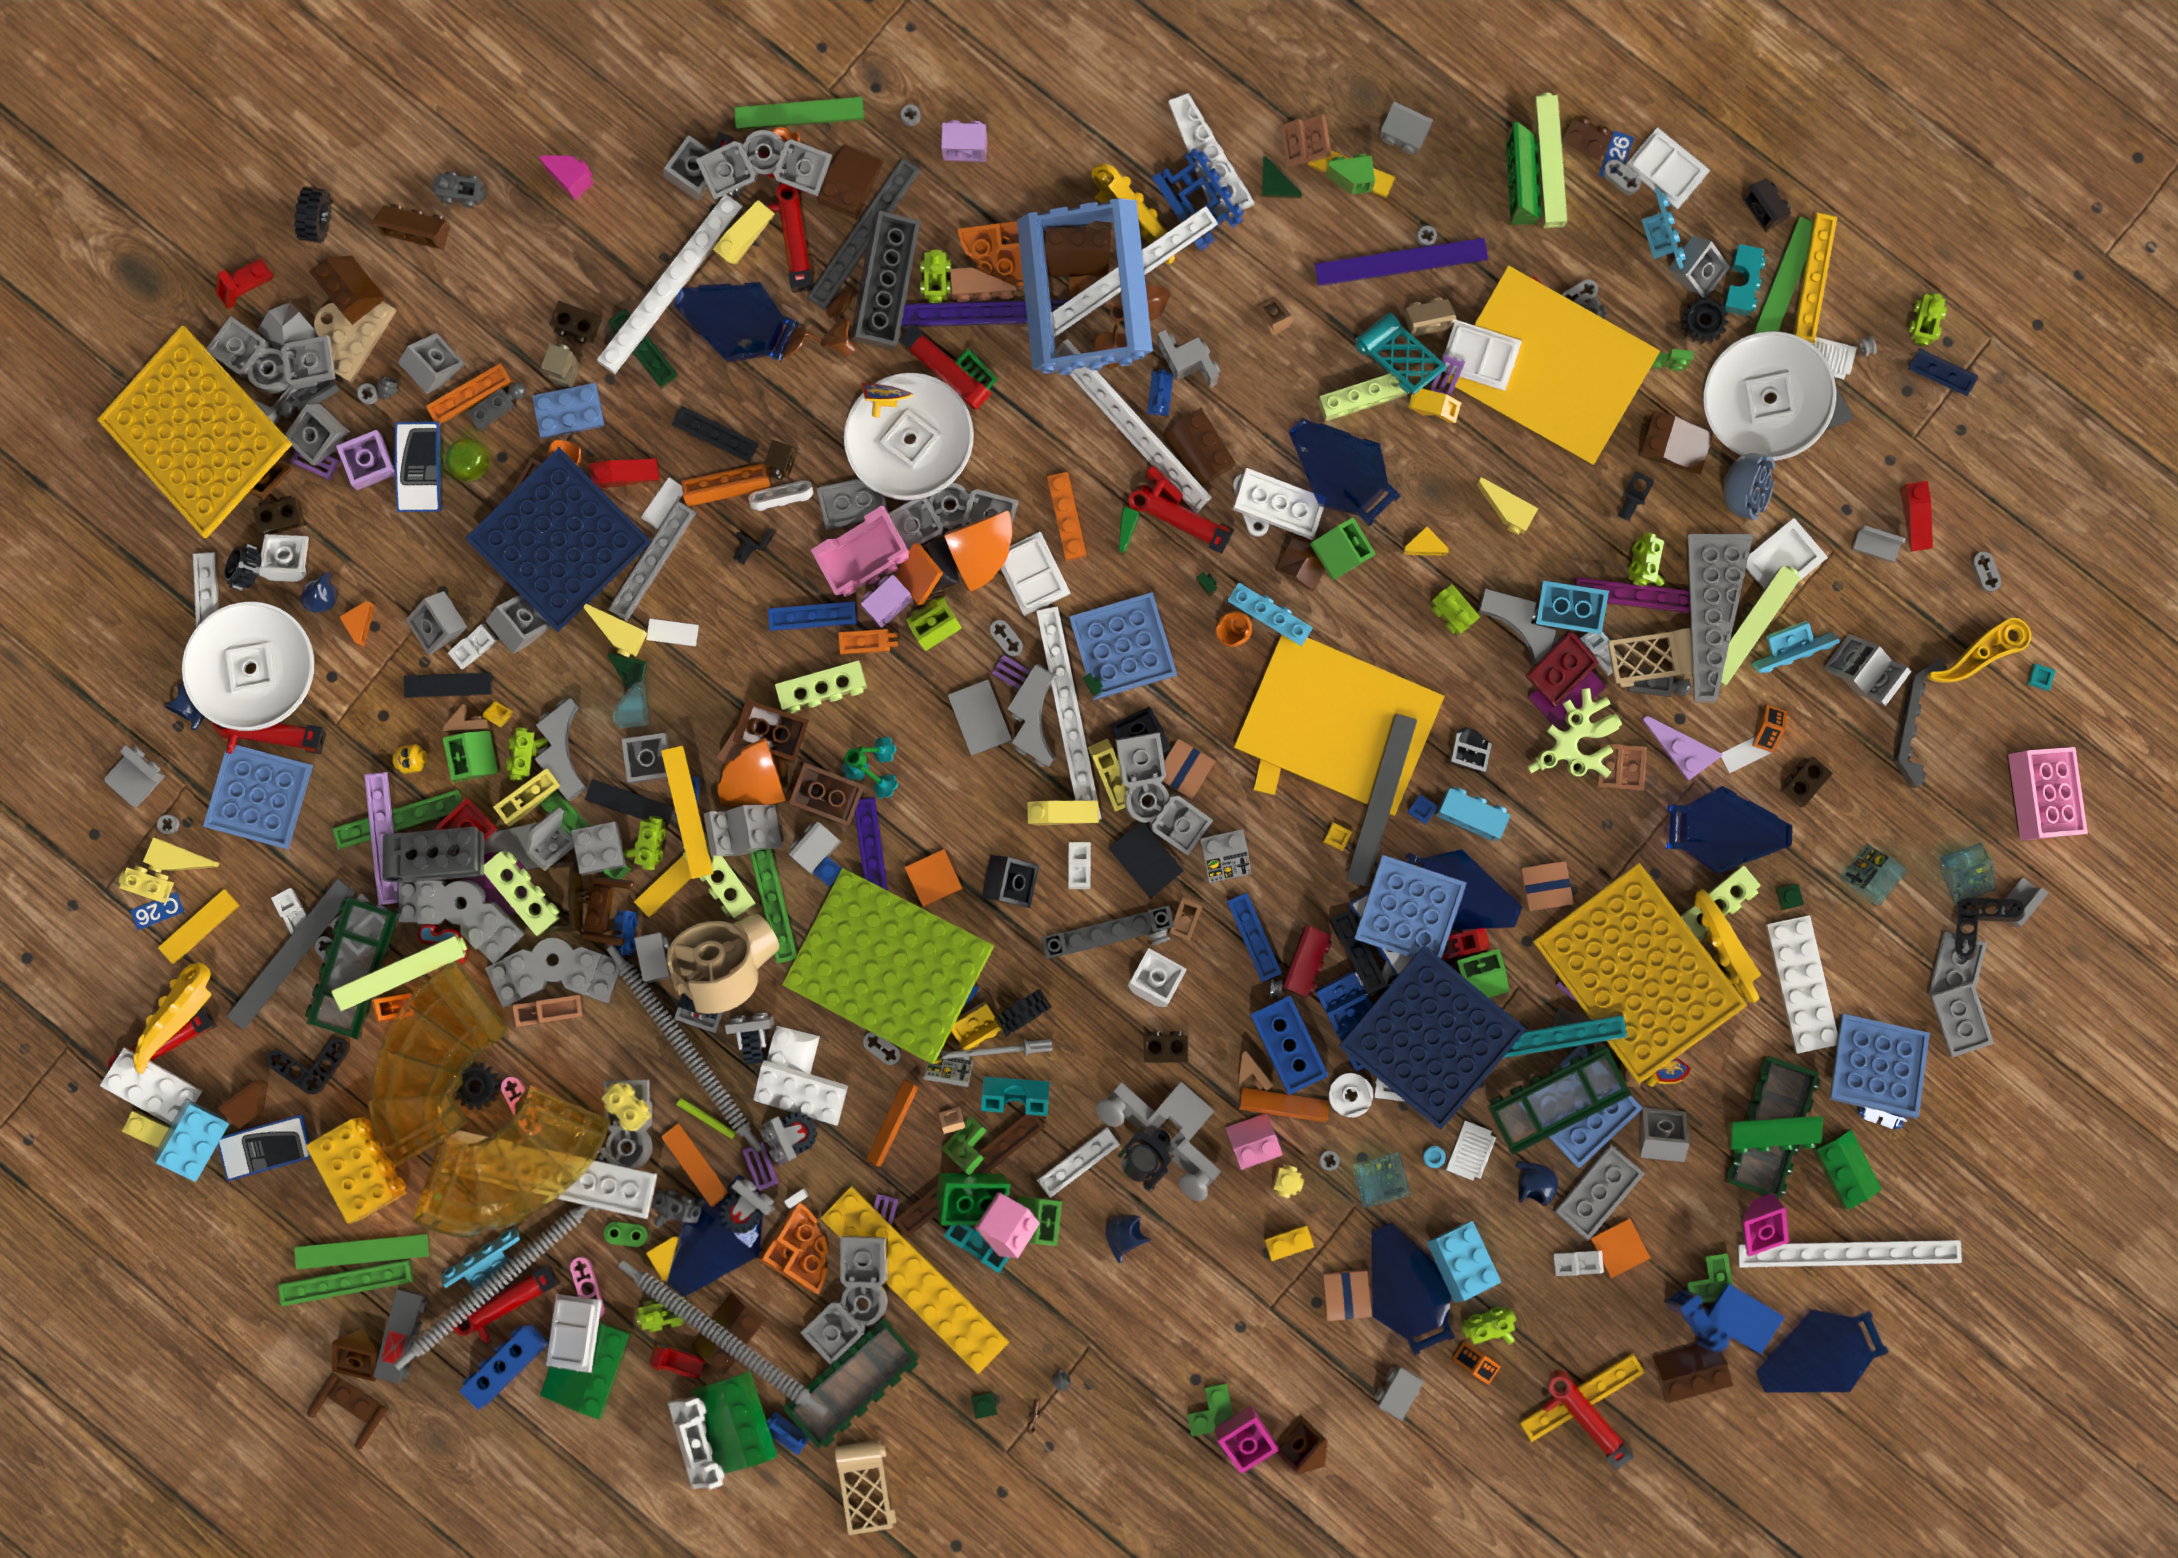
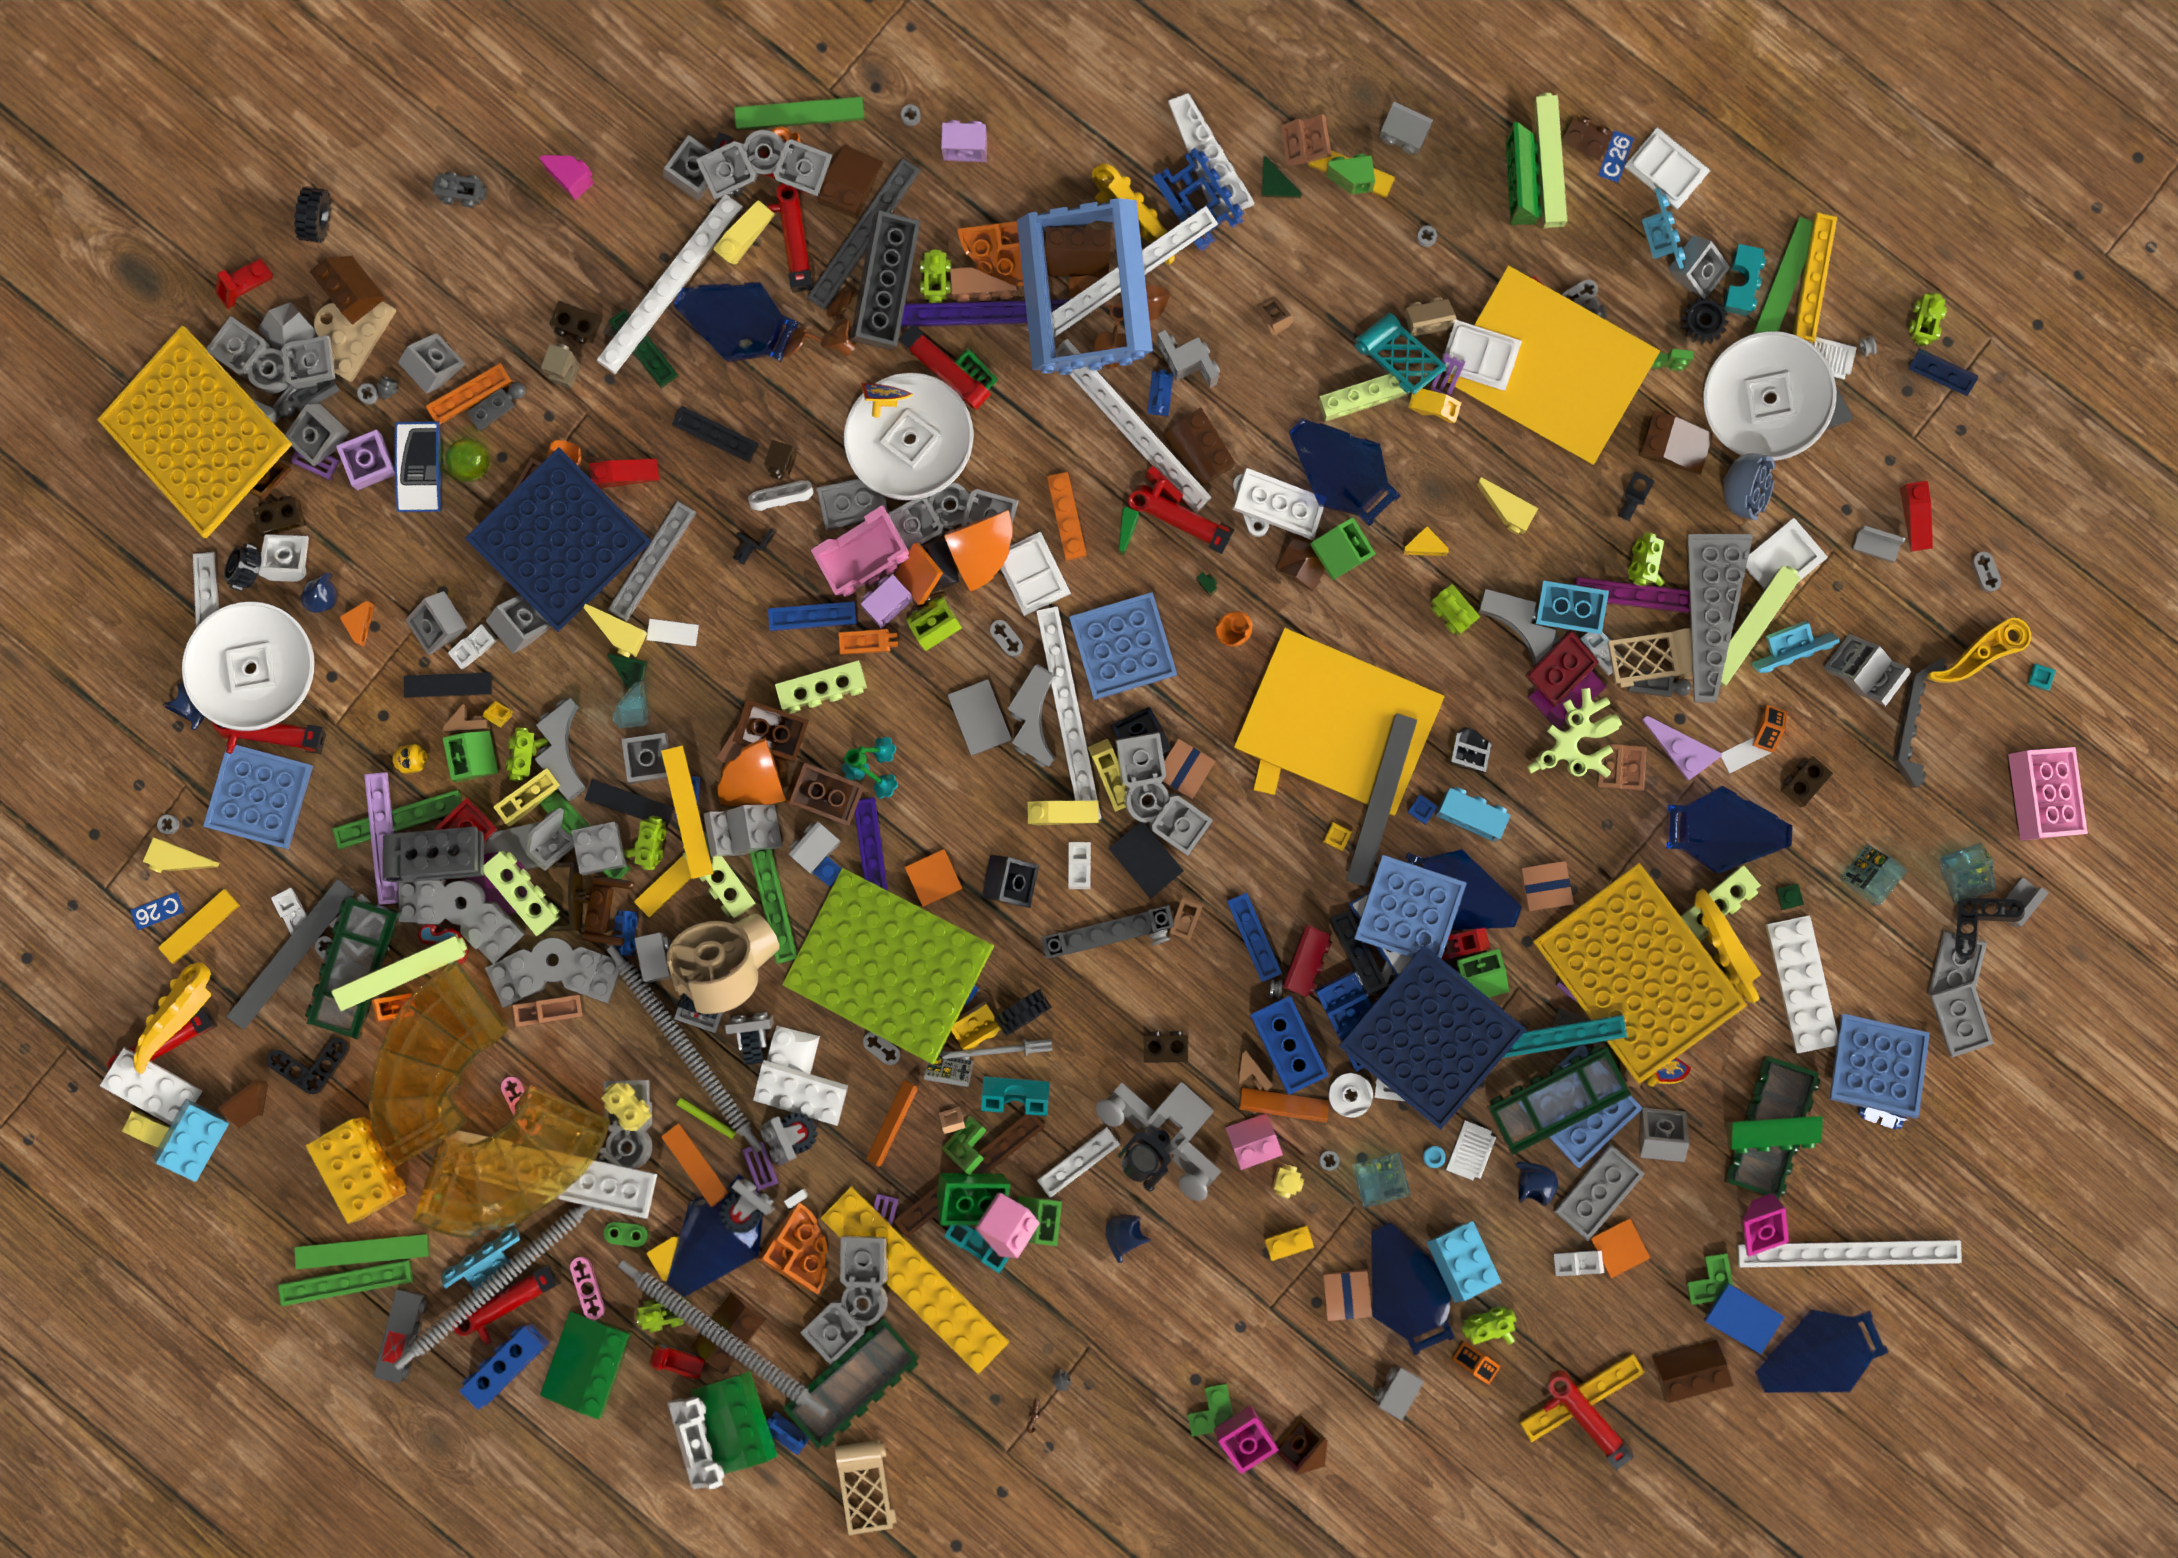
(134, 776): light grey bracket -> none
(146, 885): light yellow brick -> none
(264, 1147): slope -> none
(352, 1400): reddish brown plate -> none
(354, 1356): reddish brown slope -> none
(412, 226): reddish brown slope -> none
(488, 1089): black gear -> none
(568, 410): medium blue plate -> none
(573, 1333): white piece -> none
(663, 503): white sticker -> none
(675, 1206): dark grey brick -> none
(725, 484): orange slope -> none
(984, 1405): dark green plate -> none
(1000, 666): medium lavender tile -> none
(1093, 684): dark green plate -> none
(1156, 978): white slope -> none
(1225, 856): light grey slope -> none
(1270, 614): medium azure bracket -> none
(1401, 262): dark purple tile -> none
(1625, 173): light grey beam -> none
(1688, 1307): blue fence -> none
(1766, 204): black slope -> none
(1847, 1170): green slope -> none

